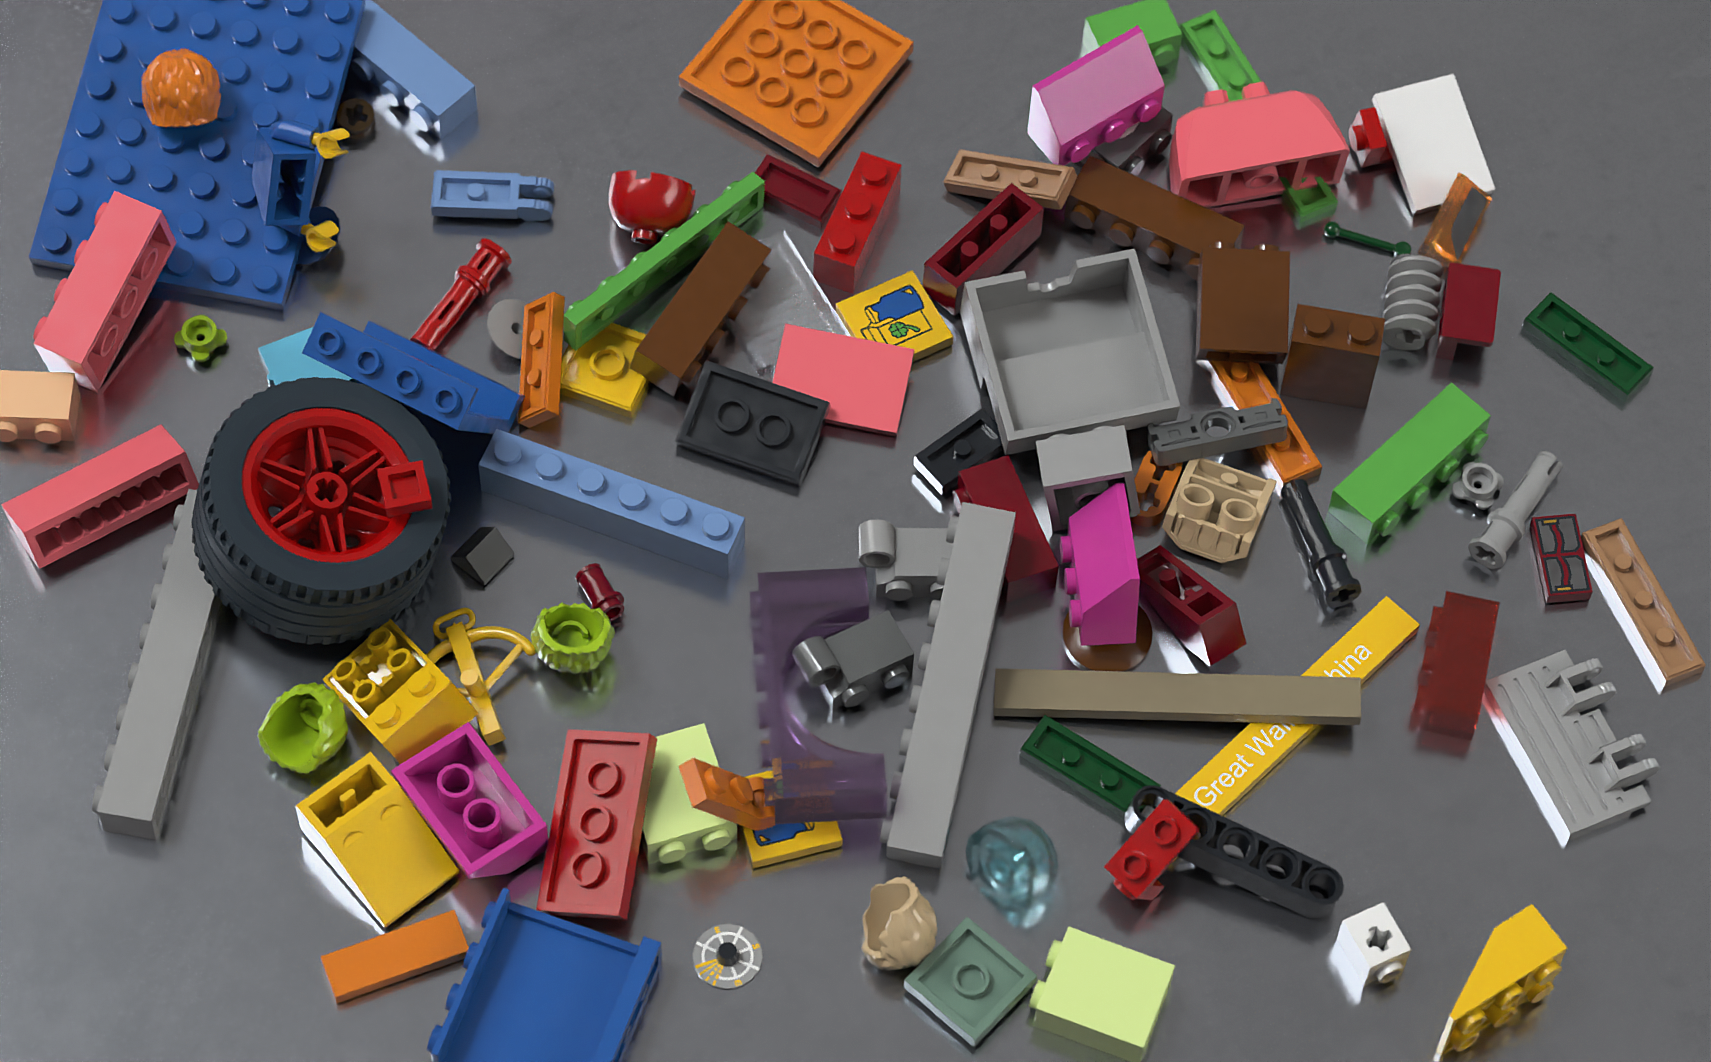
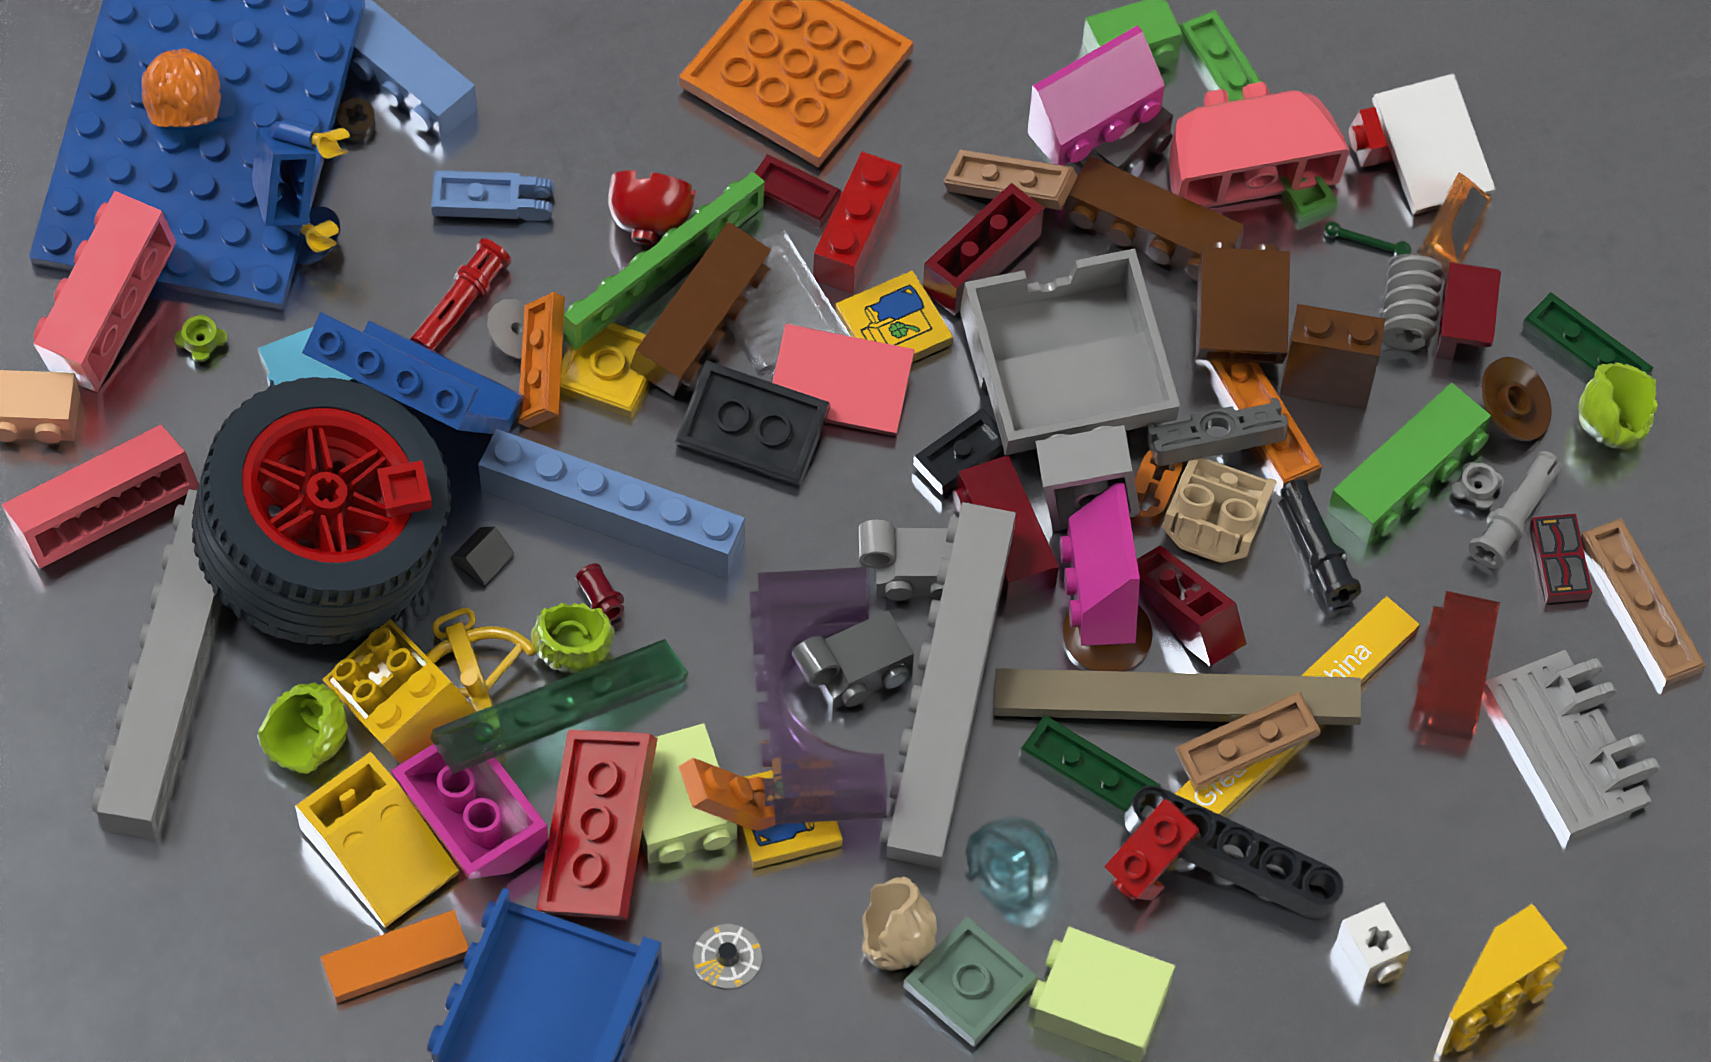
(558, 706): none -> clear green tile
(1247, 741): none -> medium nougat tile
(1516, 399): none -> reddish brown dish
(1618, 405): none -> lime hair

